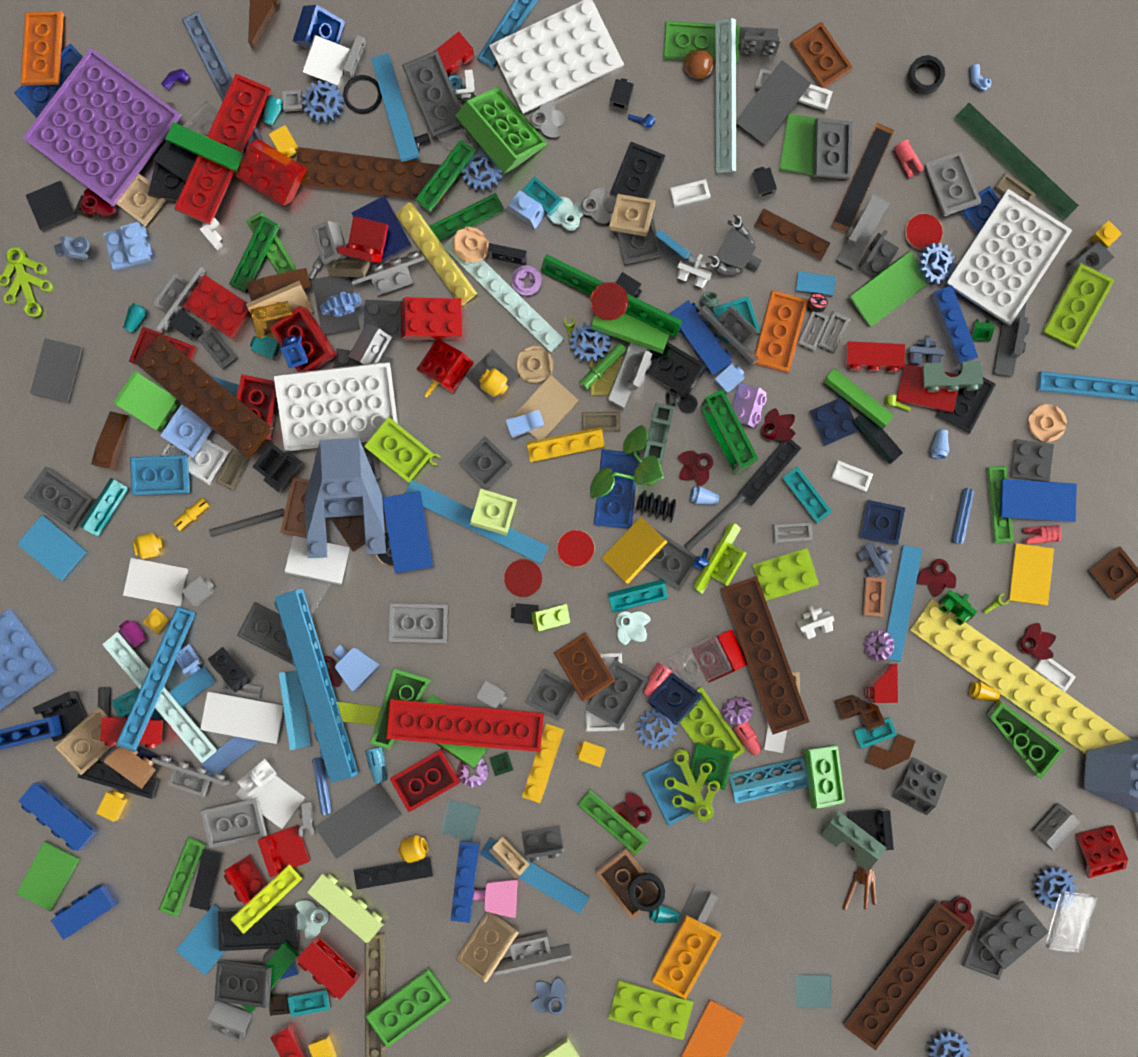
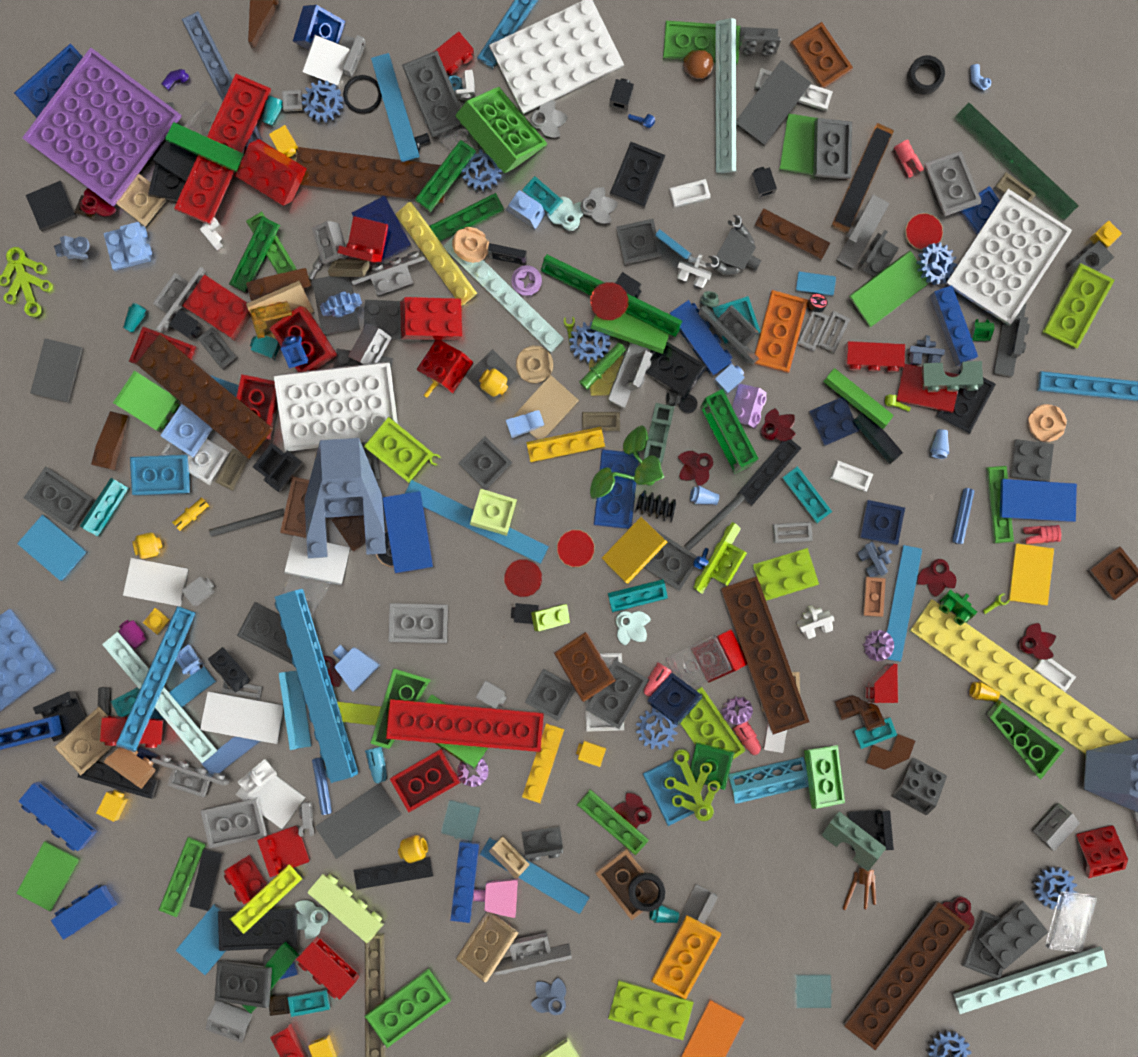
(42, 48): orange tile -> none
(501, 764): dark green tile -> none
(632, 215): tan plate -> none
(1030, 980): none -> light aqua plate

